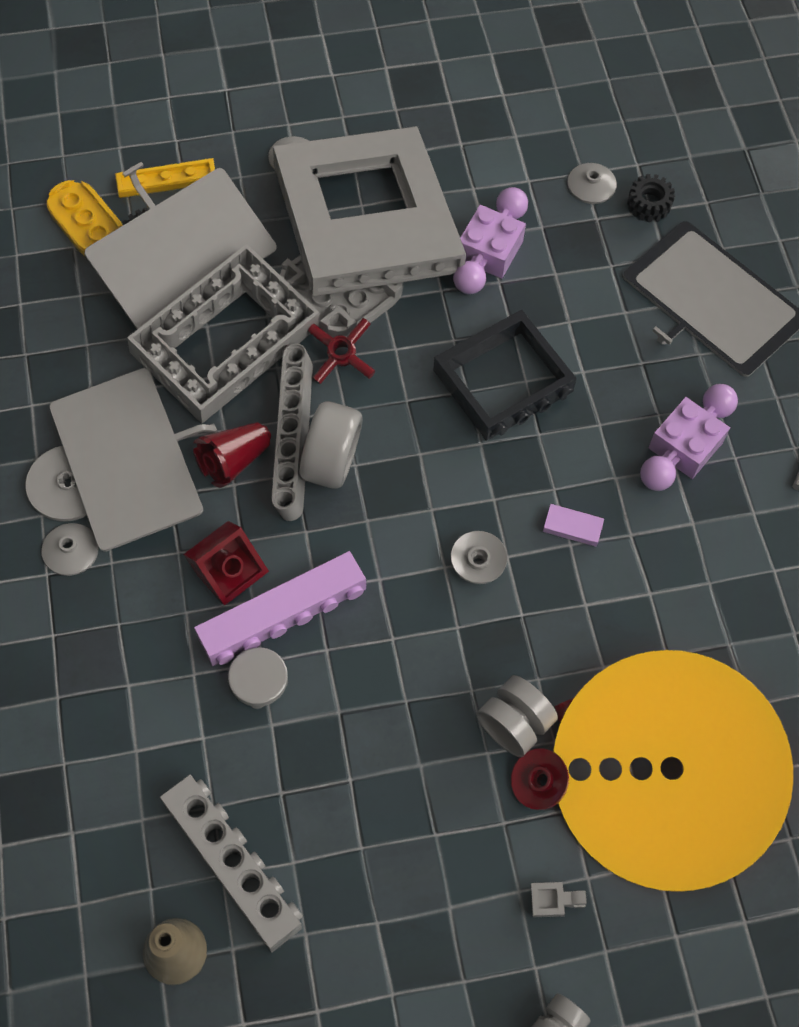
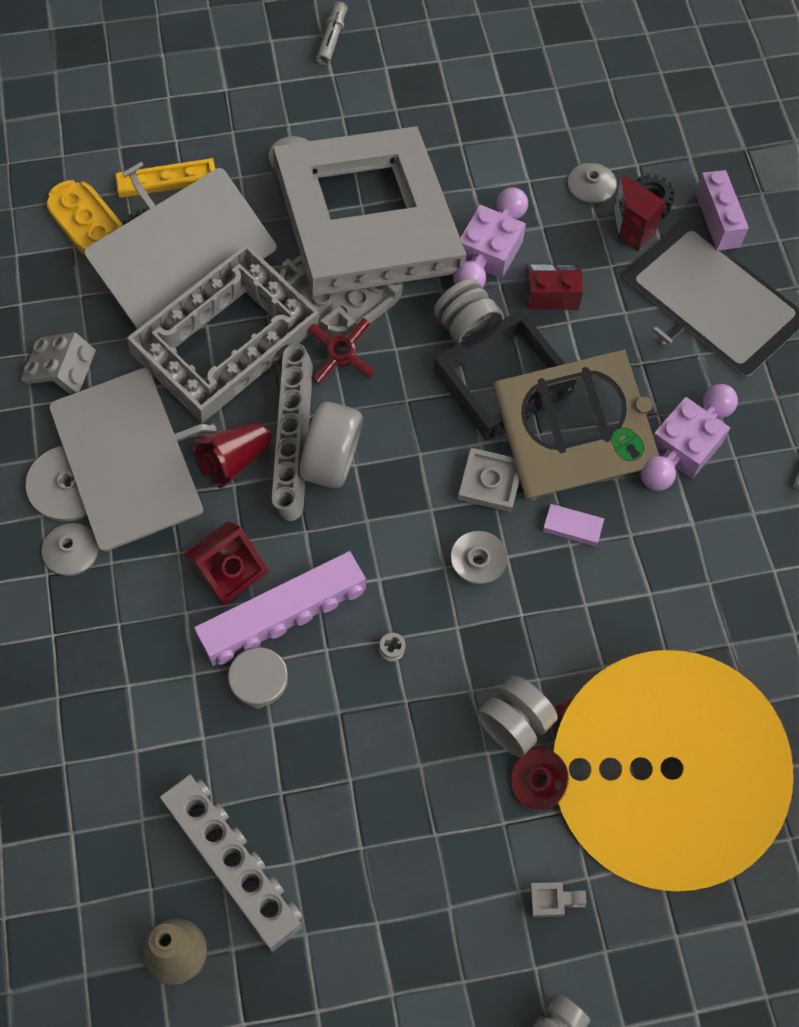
(61, 360): none -> light grey bracket
(326, 51): none -> light grey pin
(387, 639): none -> light grey bush
(467, 310): none -> light grey wheel
(489, 480): none -> light grey plate
(553, 287): none -> dark red slope
(561, 467): none -> dark tan door
(636, 213): none -> dark red slope
(721, 210): none -> lavender brick

